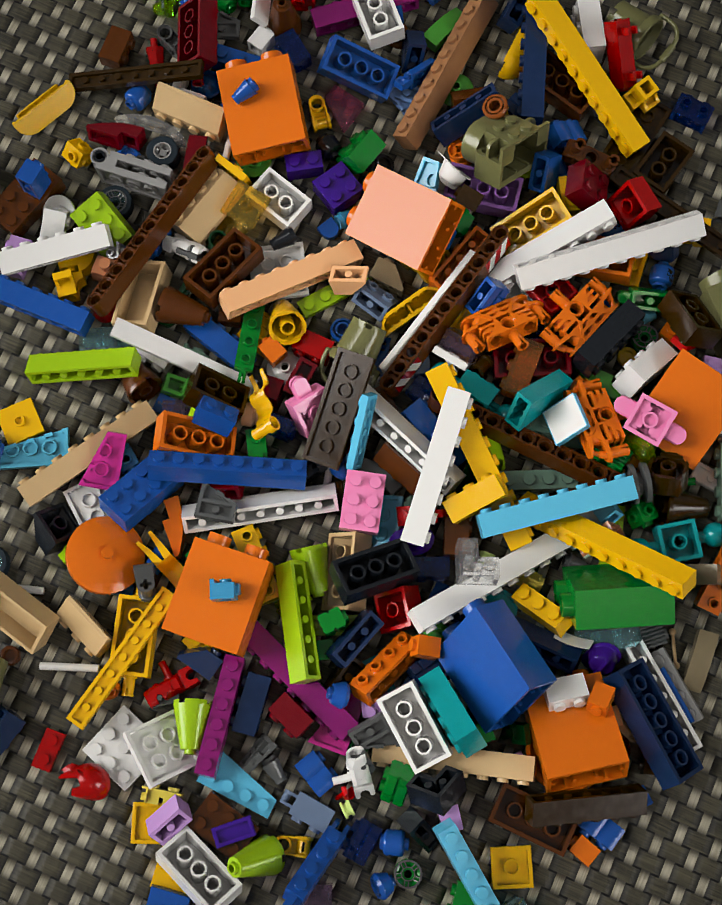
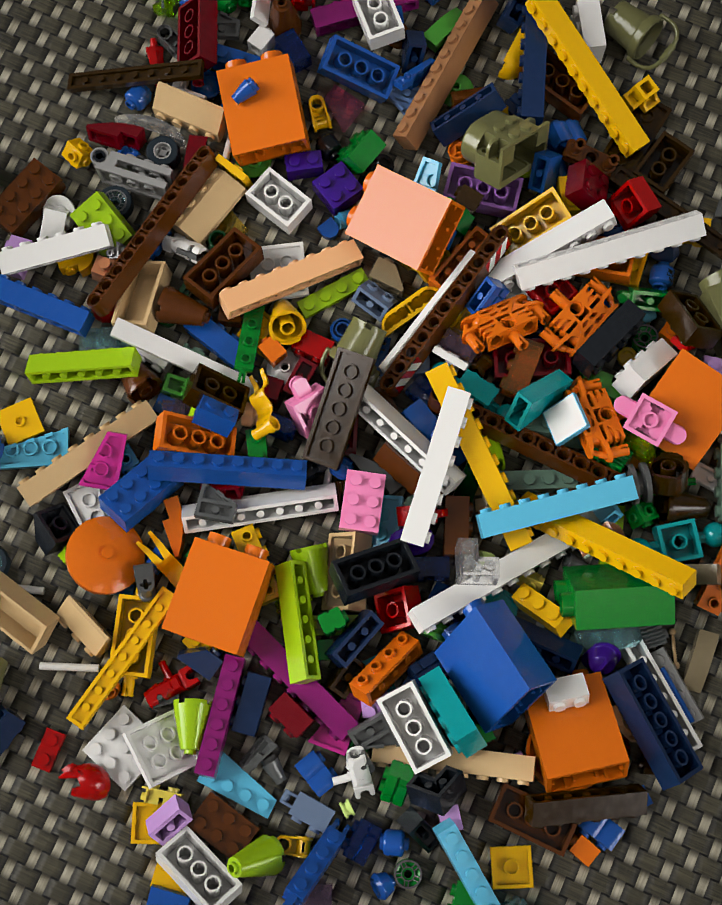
(11, 654): reddish brown tile -> none
(33, 178): blue brick -> none
(45, 109): yellow brick -> none
(69, 284): yellow brick -> none
(116, 48): reddish brown brick -> none
(224, 591): dark azure brick -> none
(233, 831): dark purple tile -> none
(245, 205): clear yellow plate -> none
(284, 239): black cone -> none
(339, 694): blue cone -> none
(346, 794): red hand -> none
(347, 279): light nougat slope -> none
(361, 430): medium azure plate -> none
(425, 647): orange brick -> none
(450, 175): white piece -> none
(474, 498): yellow brick -> none
(495, 106): dark orange brick -> none
(518, 732): dark green plate -> none
(575, 641): white sticker -> none
(600, 699): orange brick -> none
(621, 54): red brick -> none
(691, 113): clear blue brick -> none

